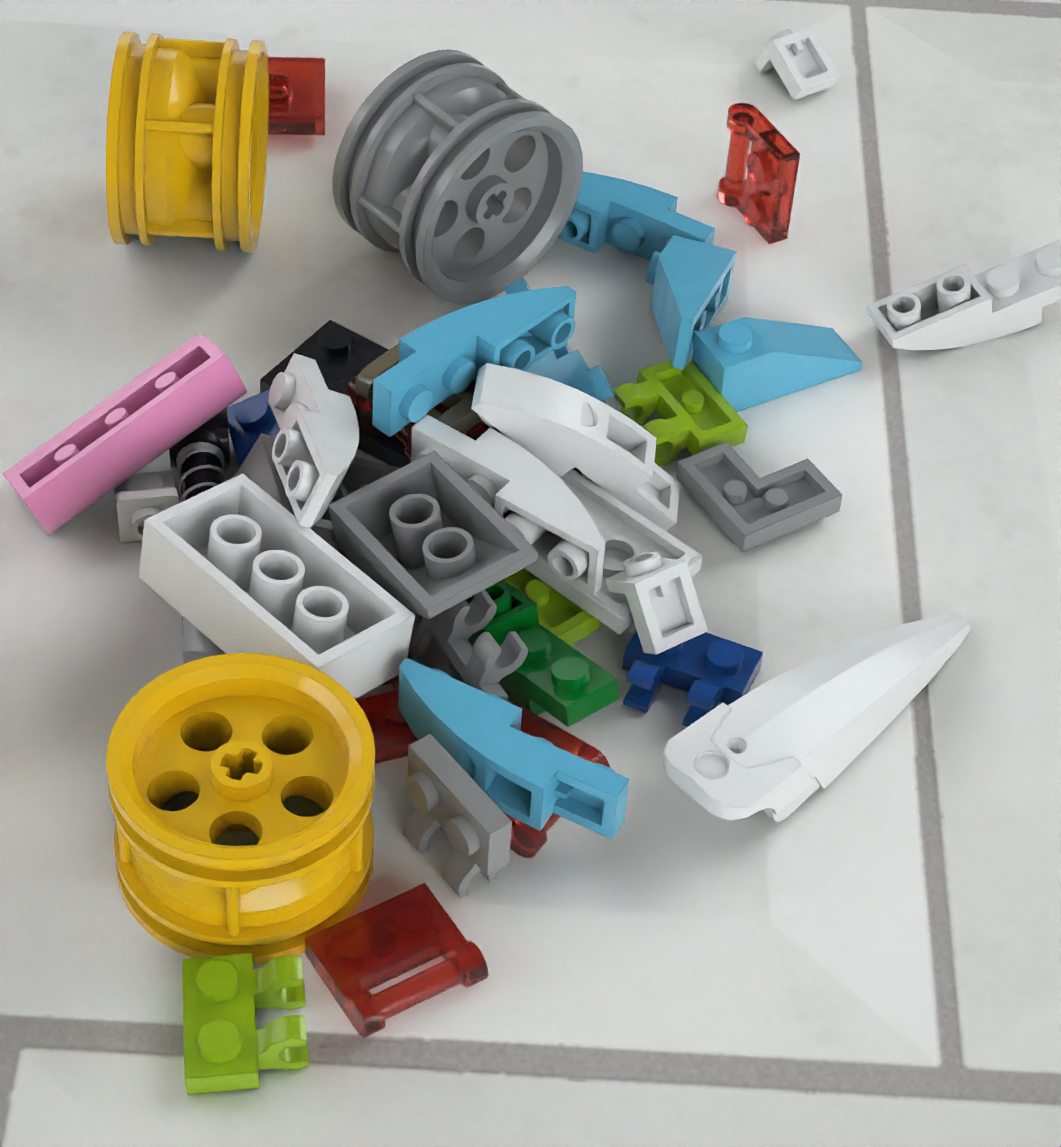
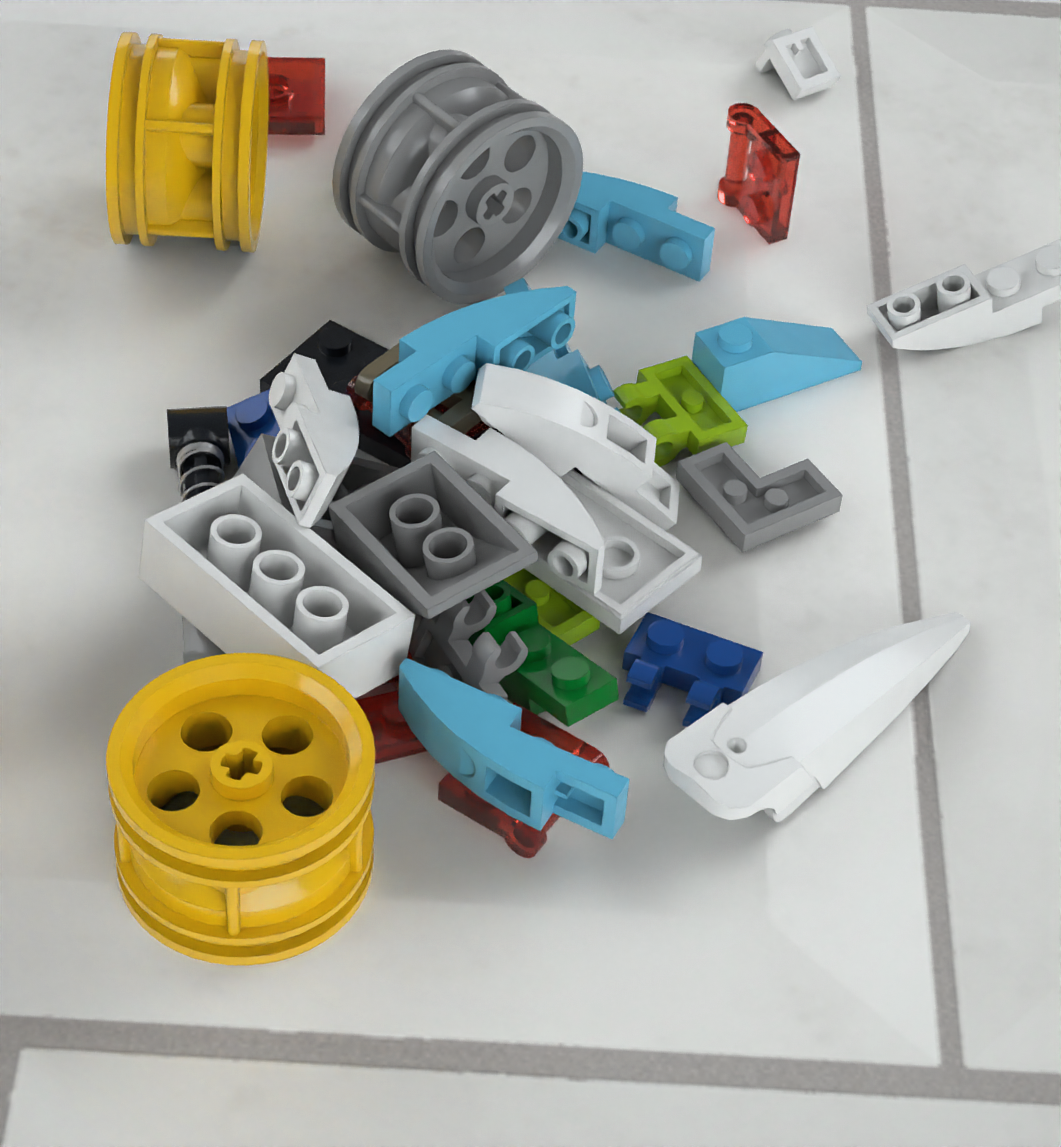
(125, 432): bright pink brick -> none
(141, 498): white bracket -> none
(221, 1021): lime plate -> none
(387, 944): clear red plate -> none
(464, 812): light grey plate -> none
(660, 600): white bracket -> none
(688, 292): medium azure slope -> none

